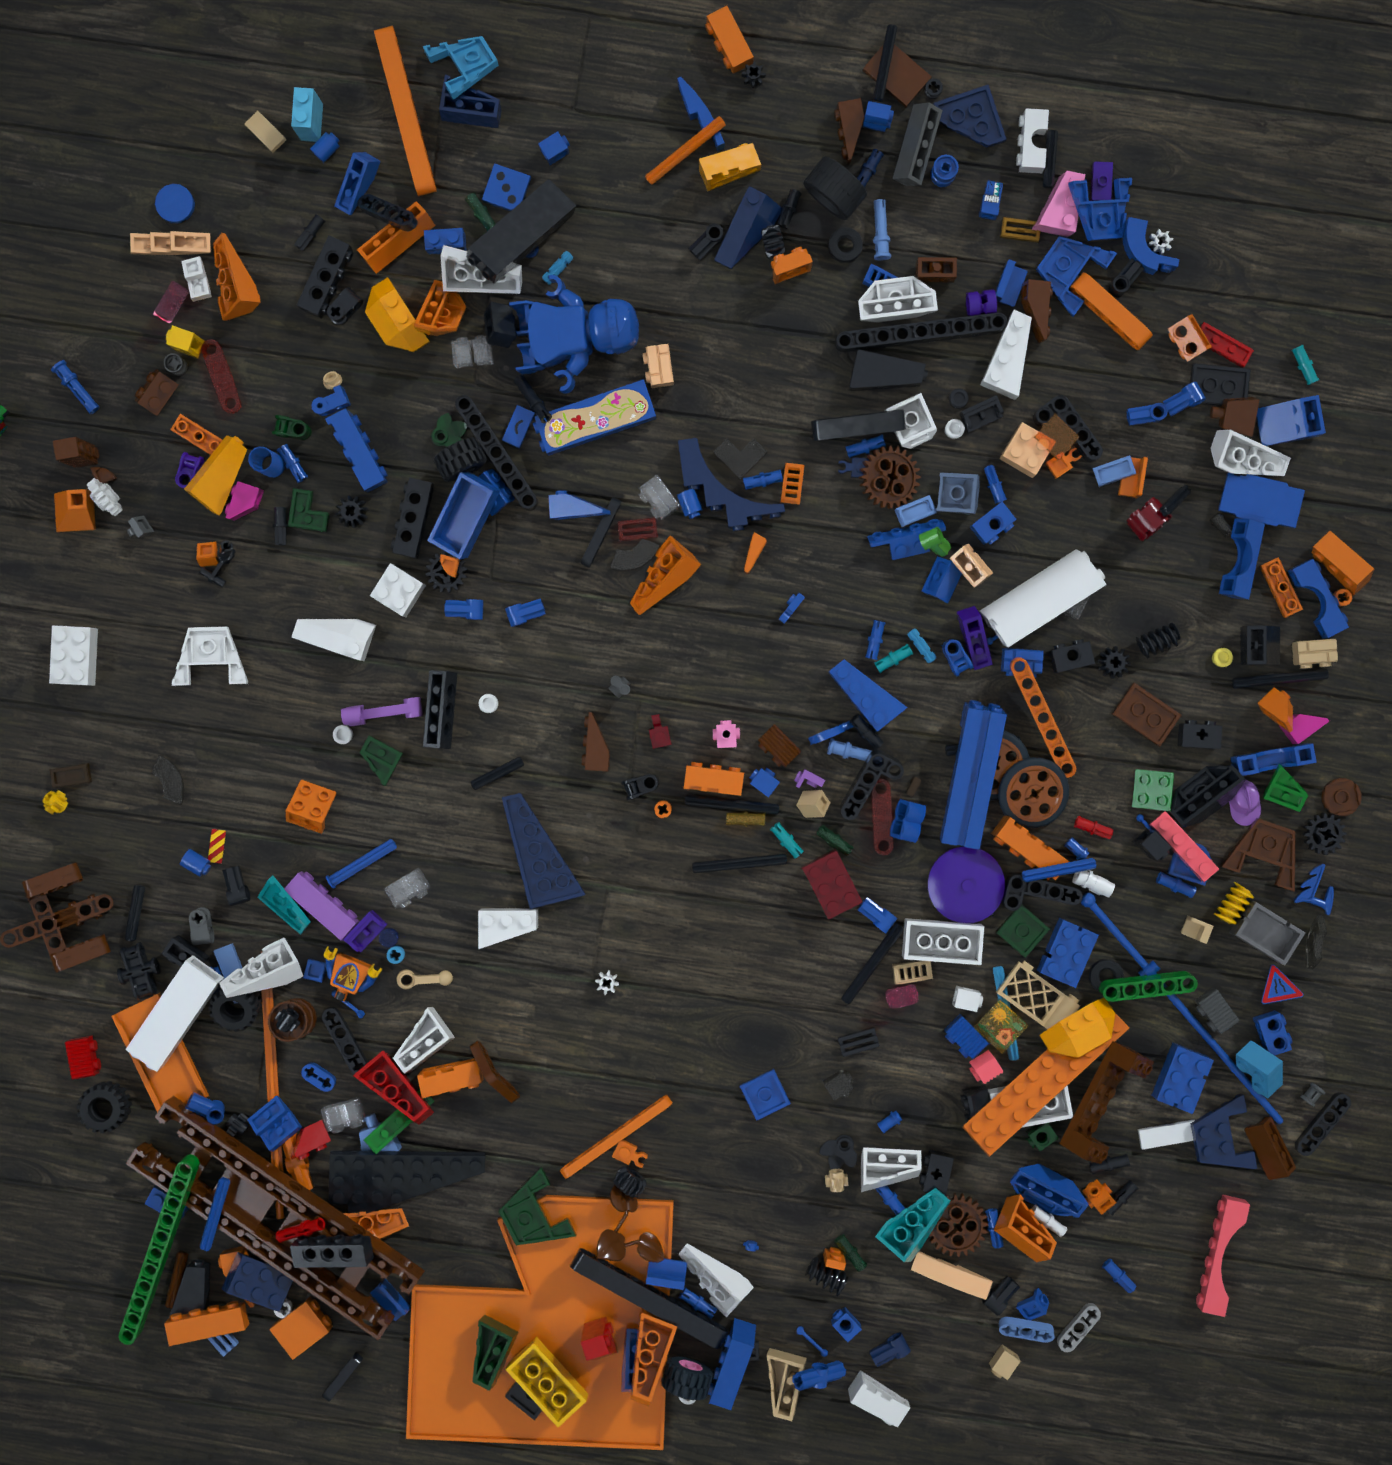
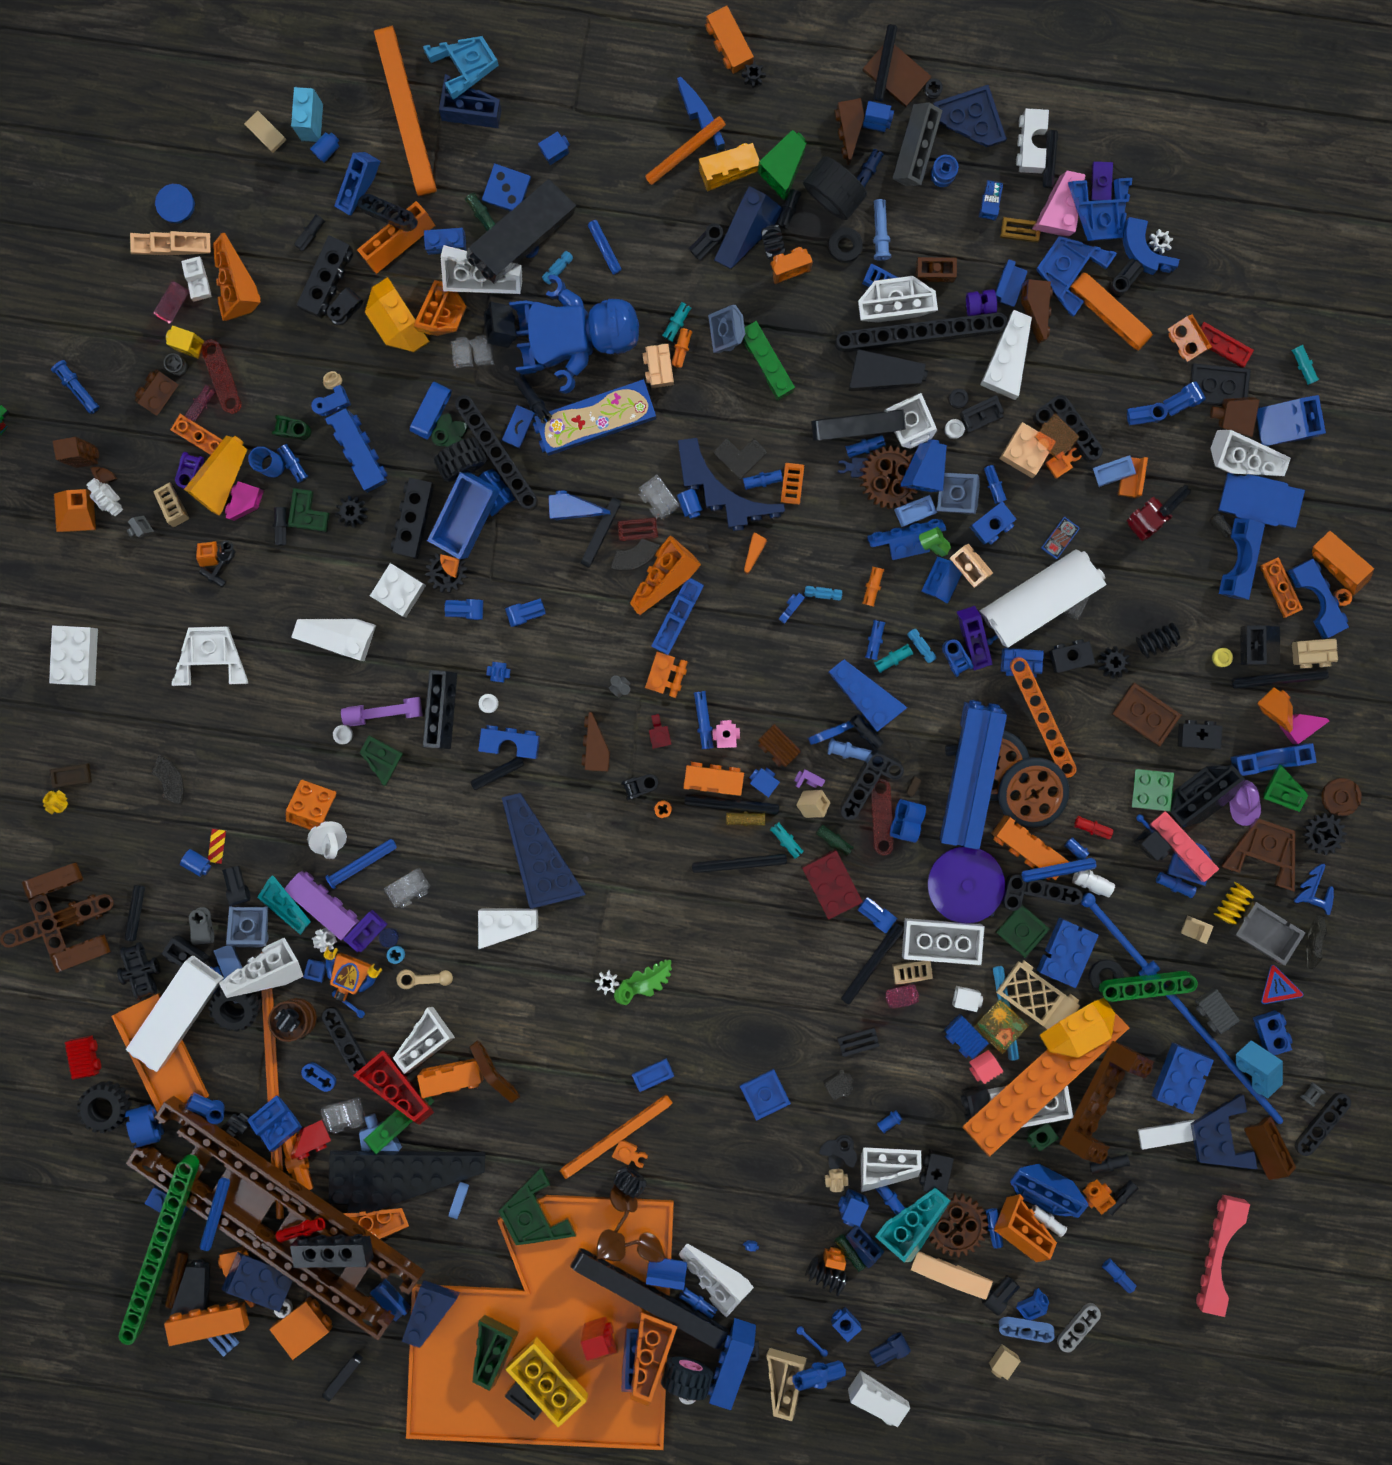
(143, 1126): none -> blue brick
(178, 514): none -> tan slope
(199, 403): none -> clear pink axle
(247, 926): none -> sand blue slope
(323, 939): none -> white gear
(327, 839): none -> white tile
(429, 1309): none -> dark blue wedge
(430, 410): none -> blue beam
(458, 1200): none -> medium blue beam
(498, 672): none -> blue gear
(526, 743): none -> blue arch
(604, 247): none -> blue axle
(643, 983): none -> bright green plant
(653, 1075): none -> blue tile
(660, 673): none -> orange plate
(676, 321): none -> teal pin
(677, 616): none -> blue slope
(681, 347): none -> orange axle
(703, 720): none -> blue pin
(726, 328): none -> sand blue slope
(768, 361): none -> green arch
(782, 163): none -> green slope
(824, 593): none -> dark azure axle
(853, 1207): none -> blue brick
(872, 1247): none -> dark blue slope
(873, 586): none -> orange pin
(926, 468): none -> blue slope
(1060, 538): none -> tile

